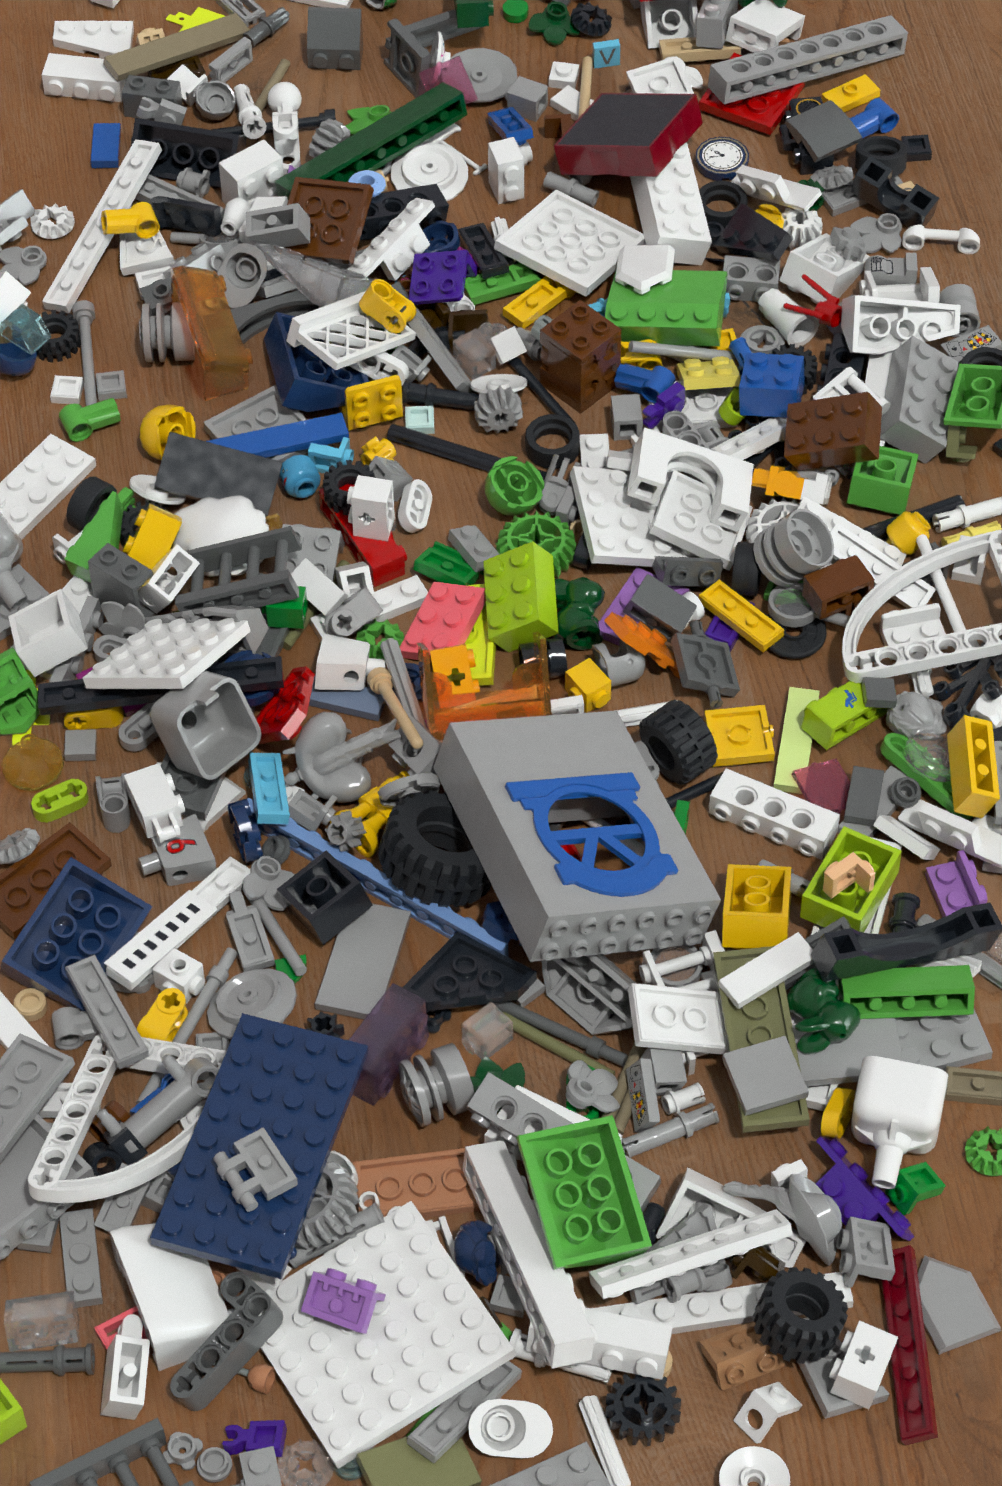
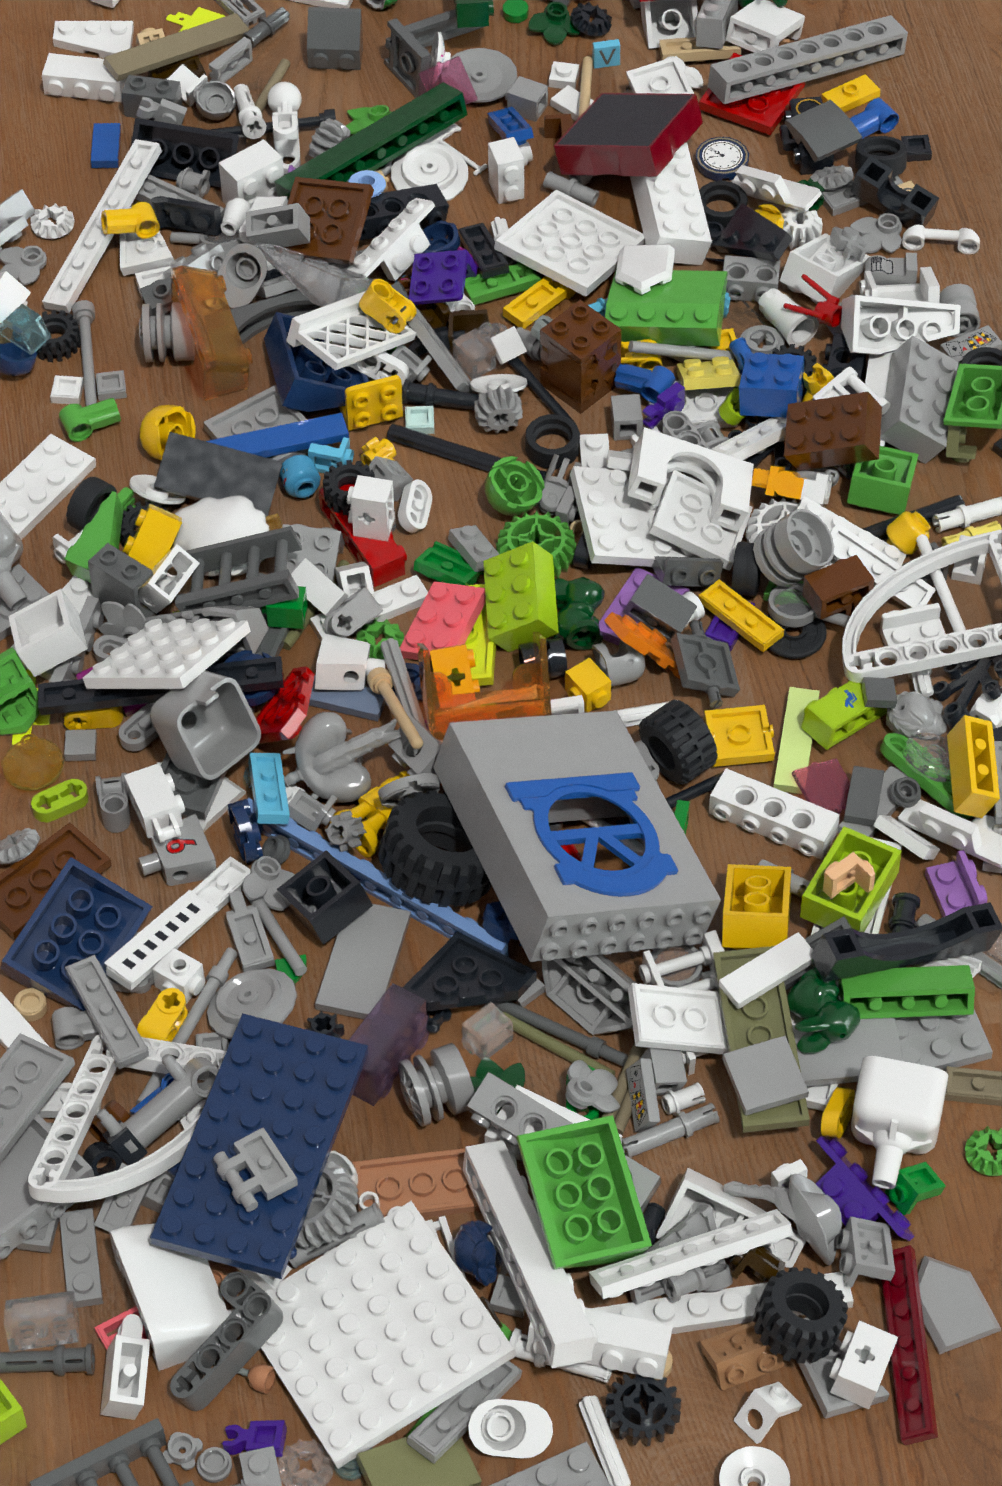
(341, 1300): medium lavender bracket -> none
(819, 378): none -> yellow piece

